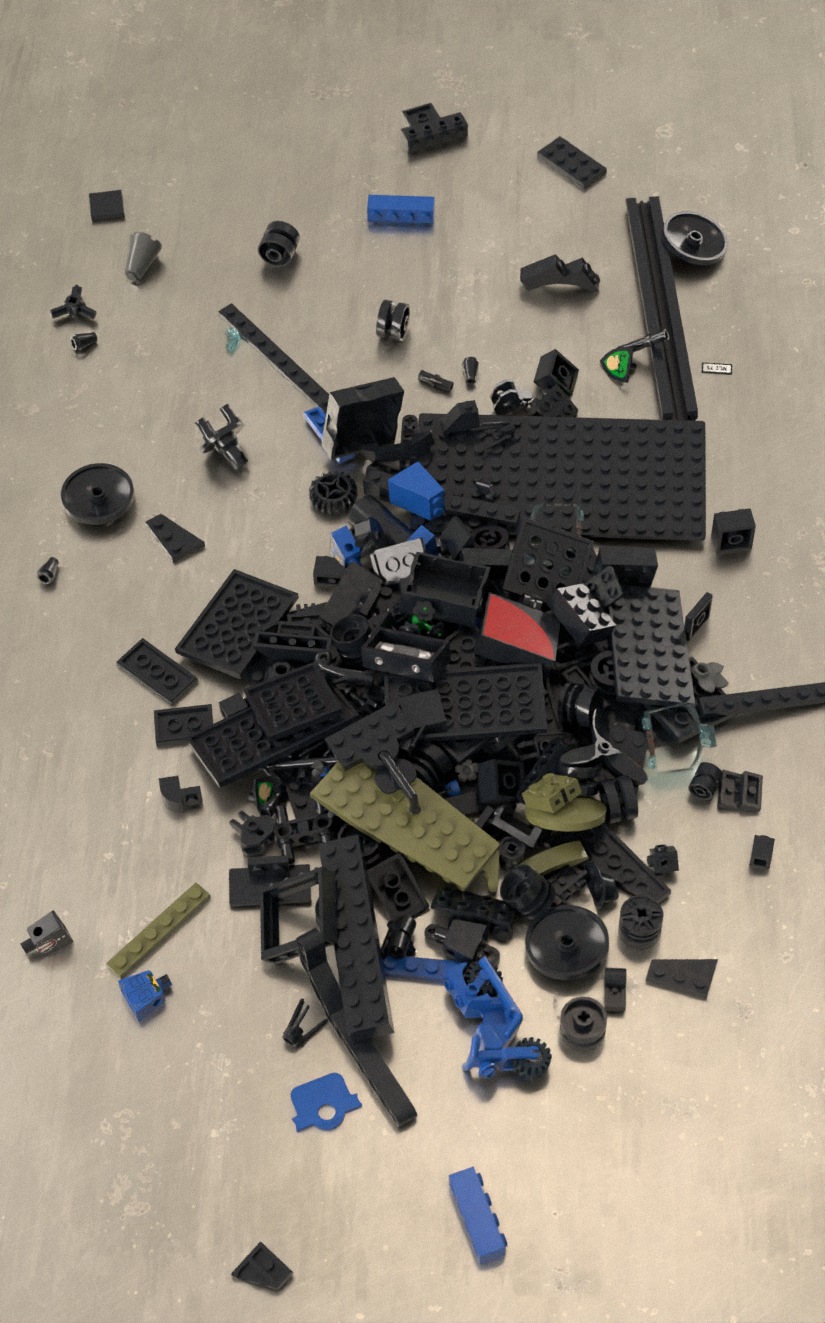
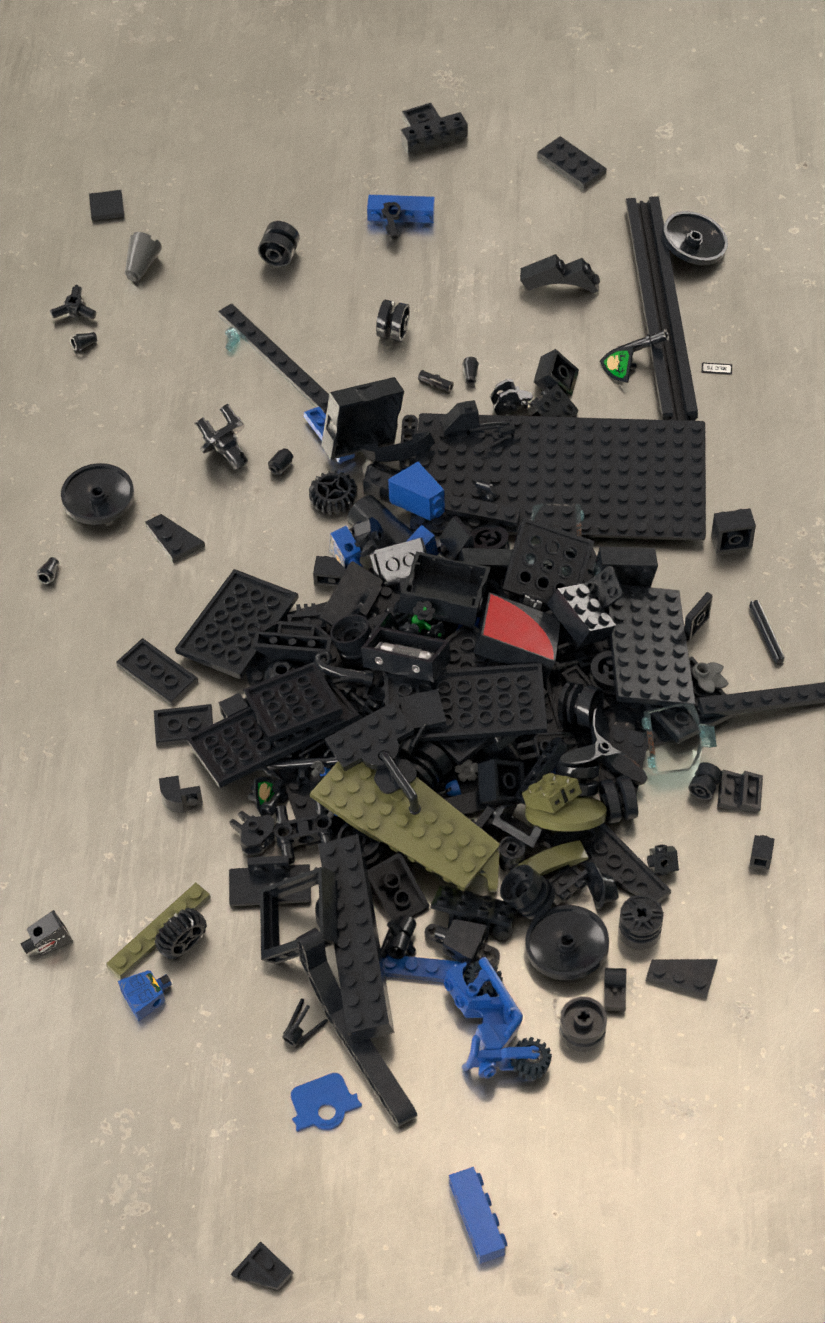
(180, 933): none -> black gear
(280, 461): none -> black brick
(391, 227): none -> black plate
(767, 631): none -> black axle

